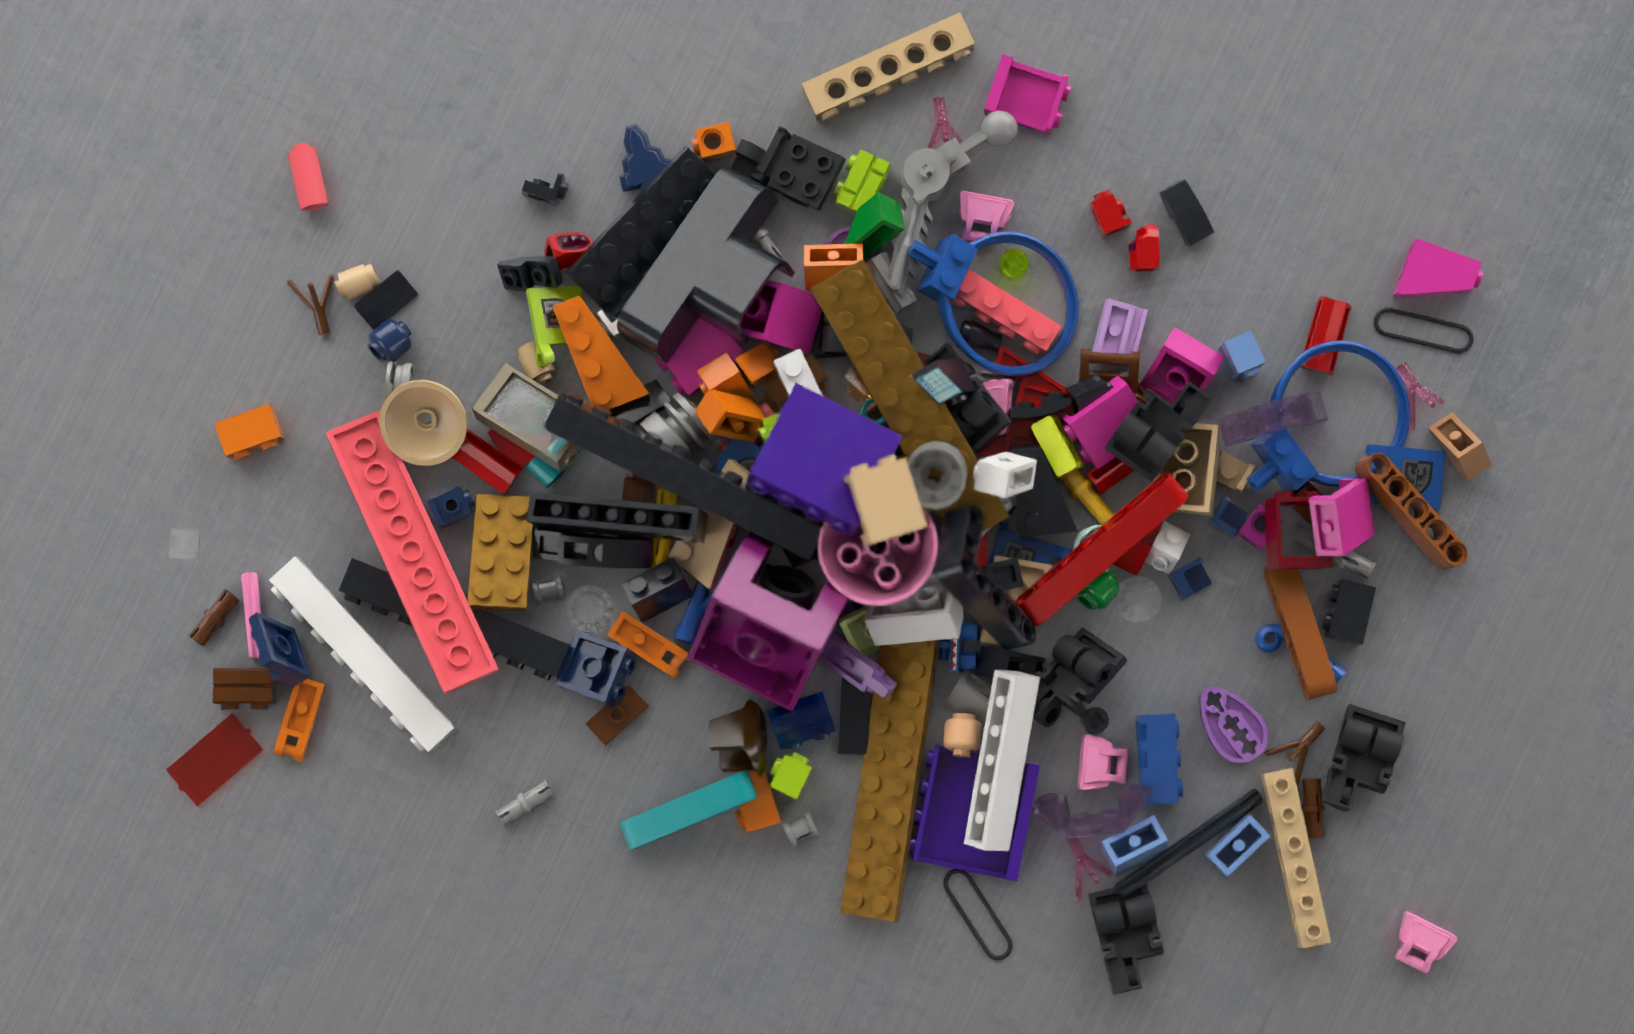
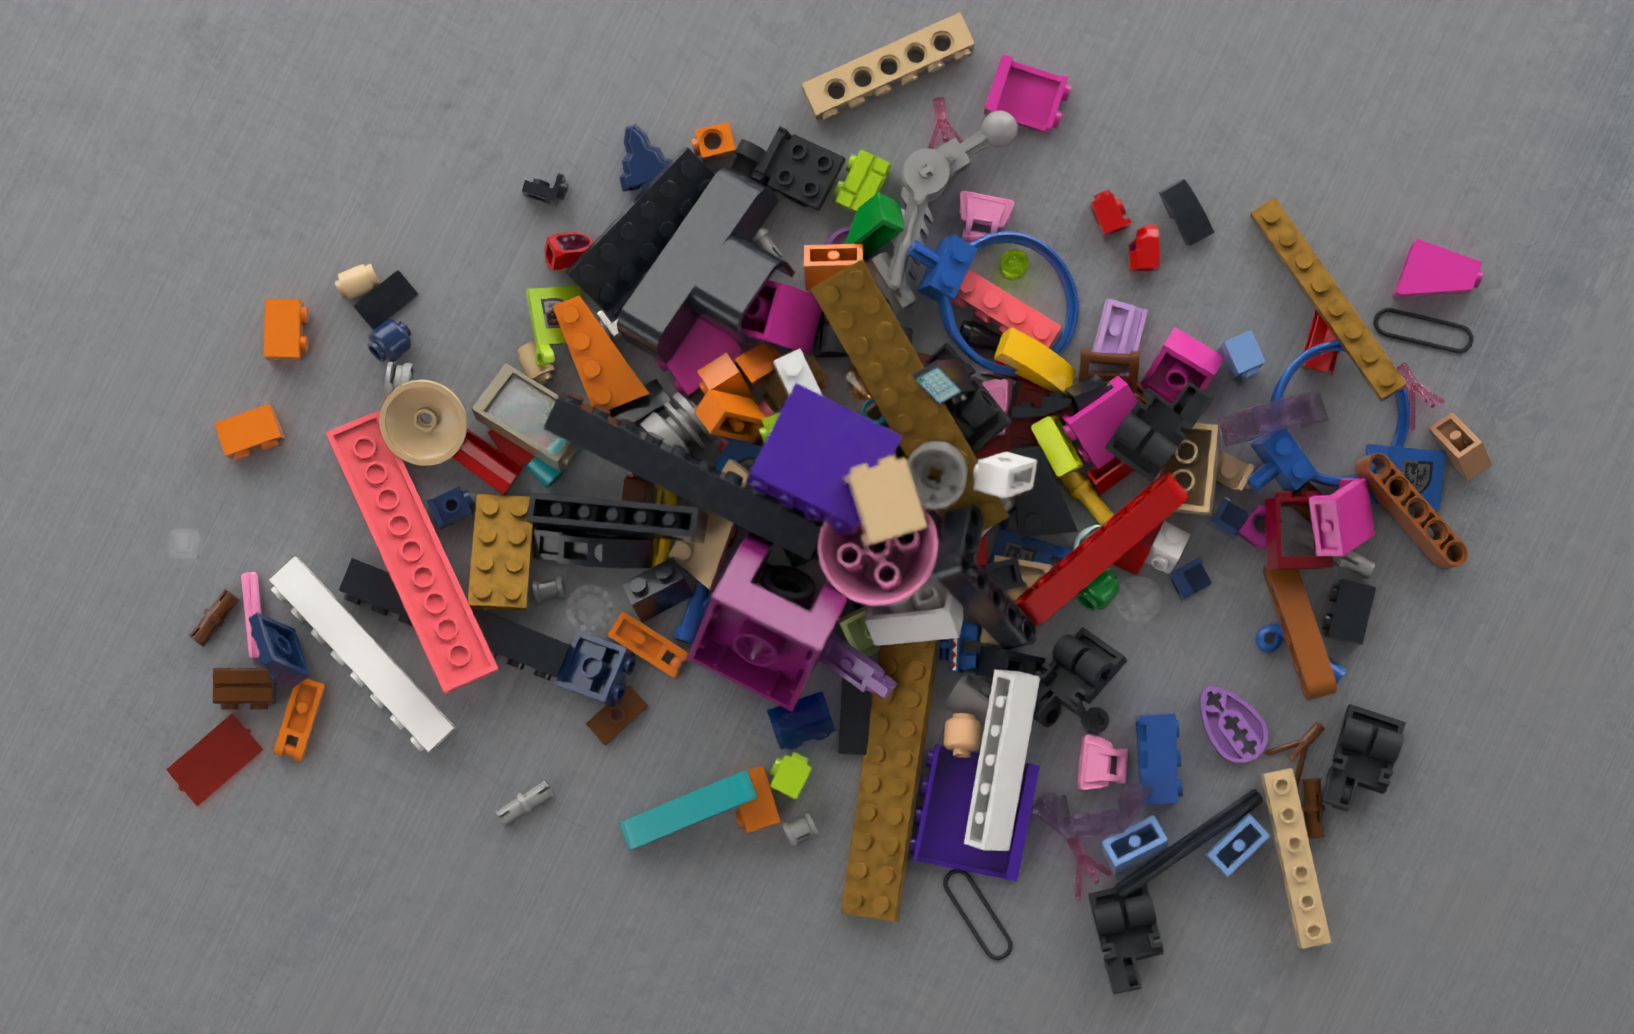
(284, 329): none -> orange brick
(307, 177): coral brick -> none
(318, 309): reddish brown plant -> none
(530, 271): black slope -> none
(740, 739): dark brown piece -> none
(1034, 361): none -> yellow slope
(1328, 299): none -> pearl gold plate
(1424, 937): bright pink piece -> none

